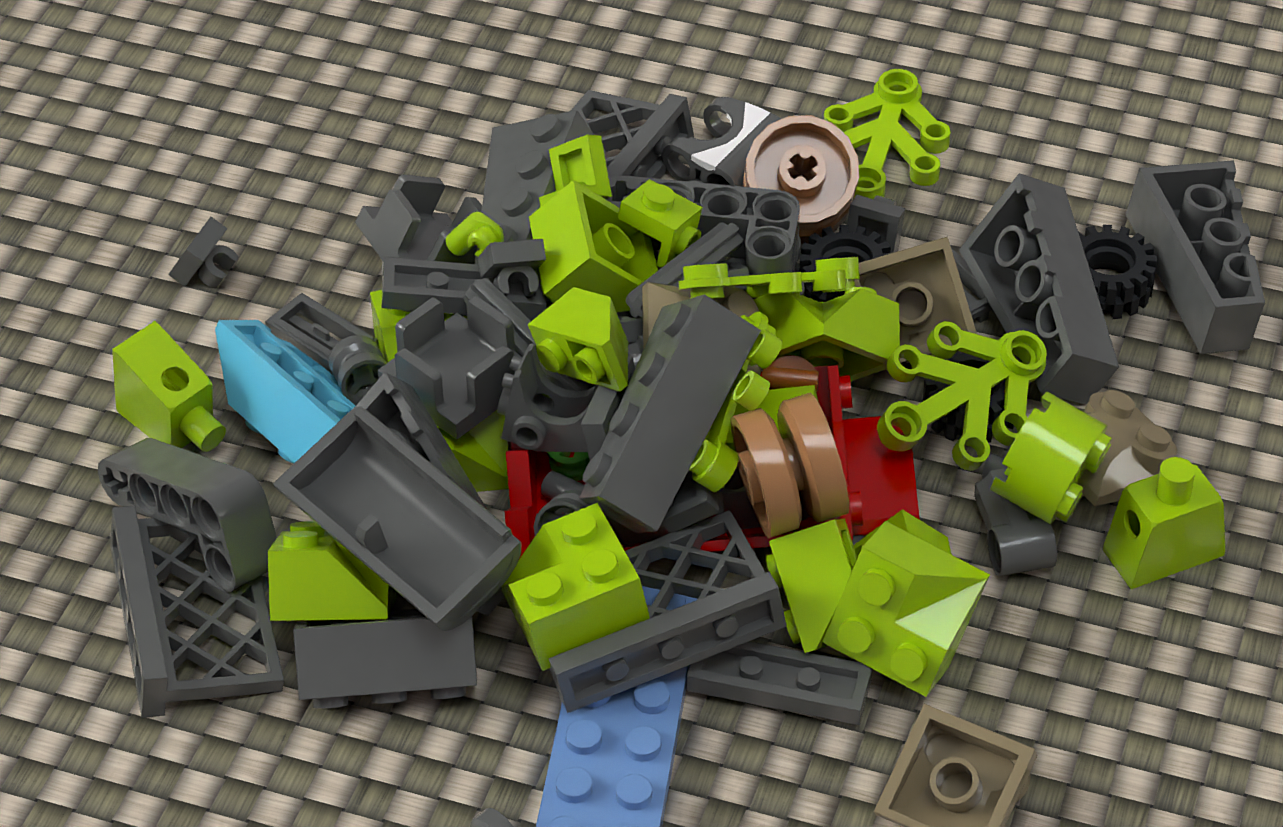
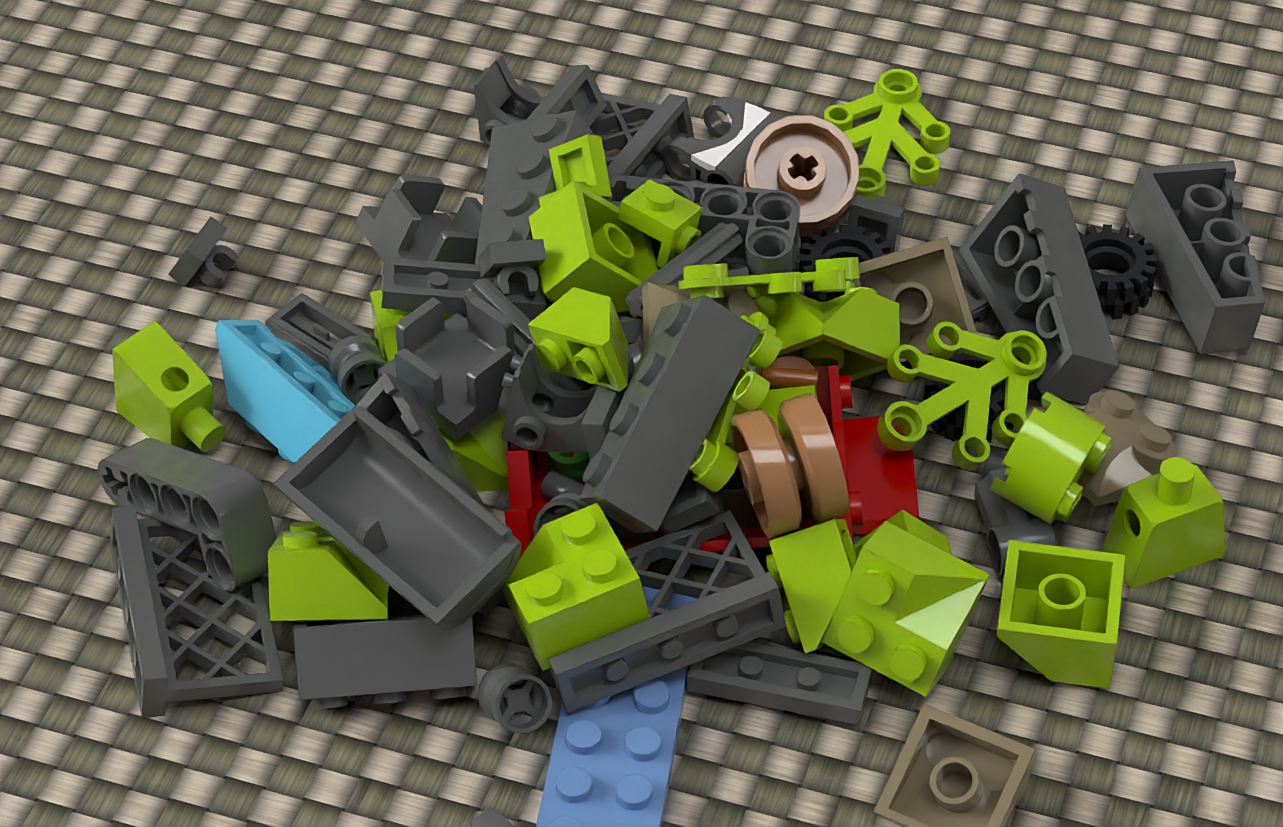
(472, 231): lime arm -> none
(505, 102): none -> dark grey tile
(525, 705): none -> dark grey wheel
(1062, 610): none -> lime slope

